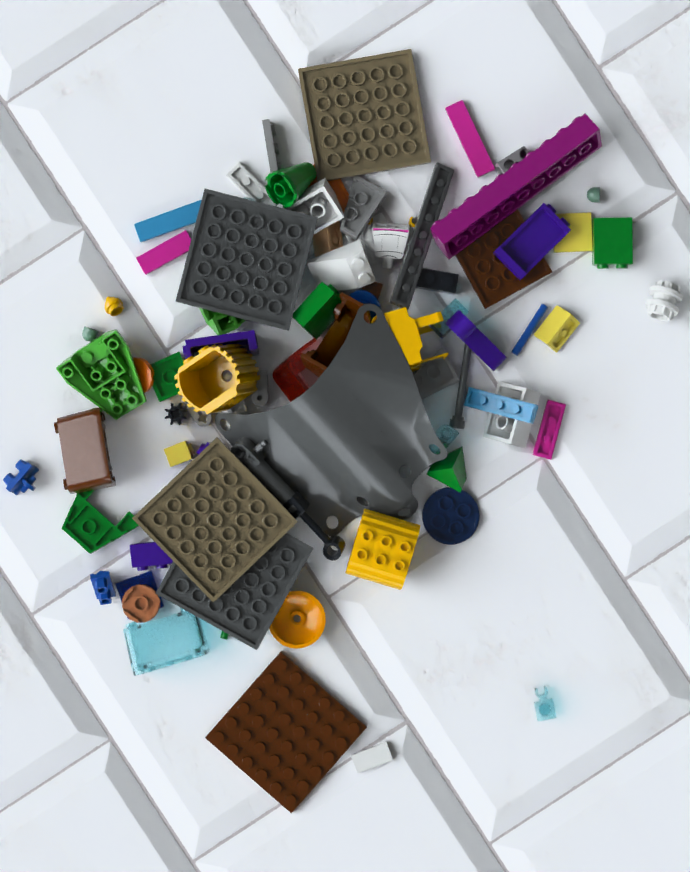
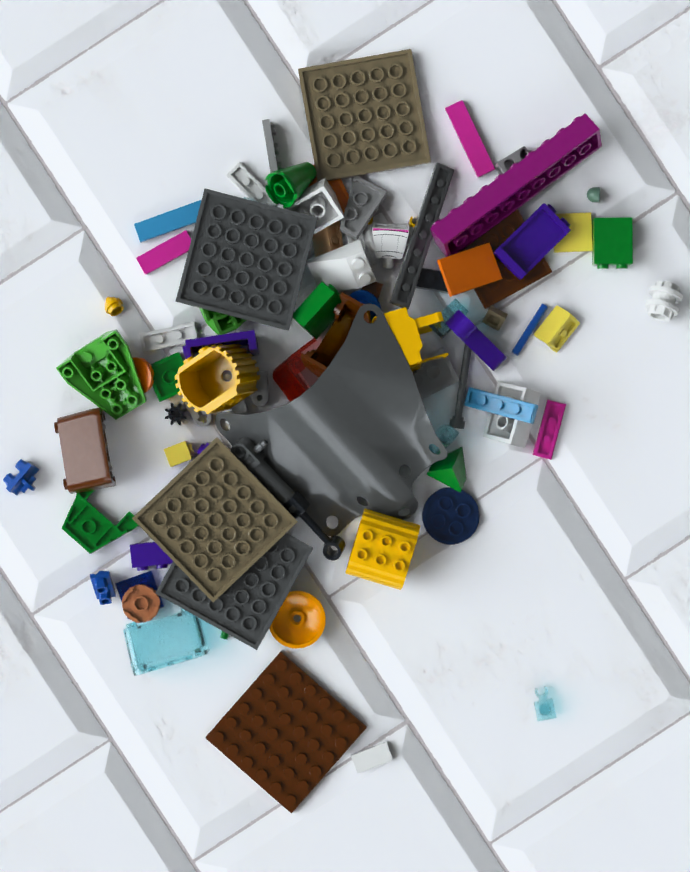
(89, 334): sand green hinge -> none
(168, 337): none -> white tile
(469, 269): none -> orange tile
(494, 318): none -> dark tan plate

